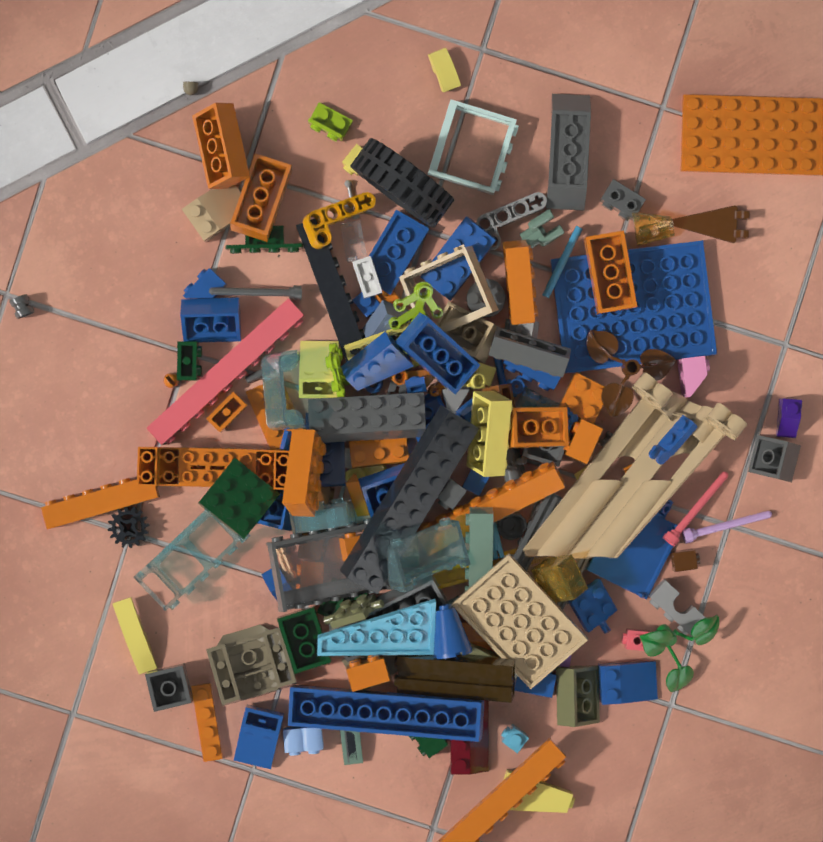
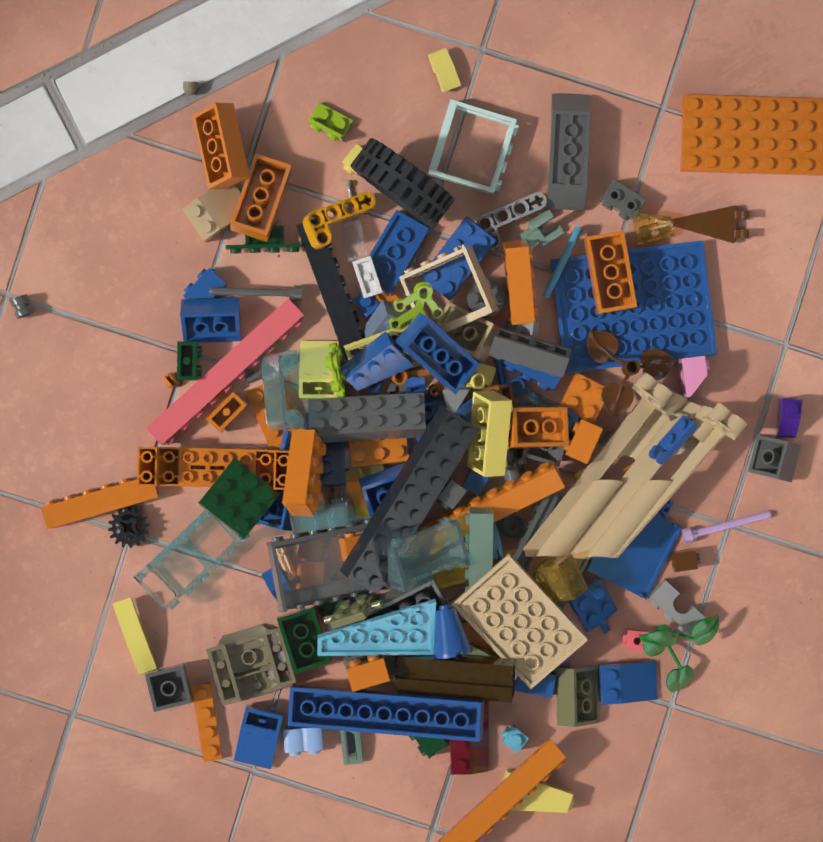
(673, 536): coral piece -> none

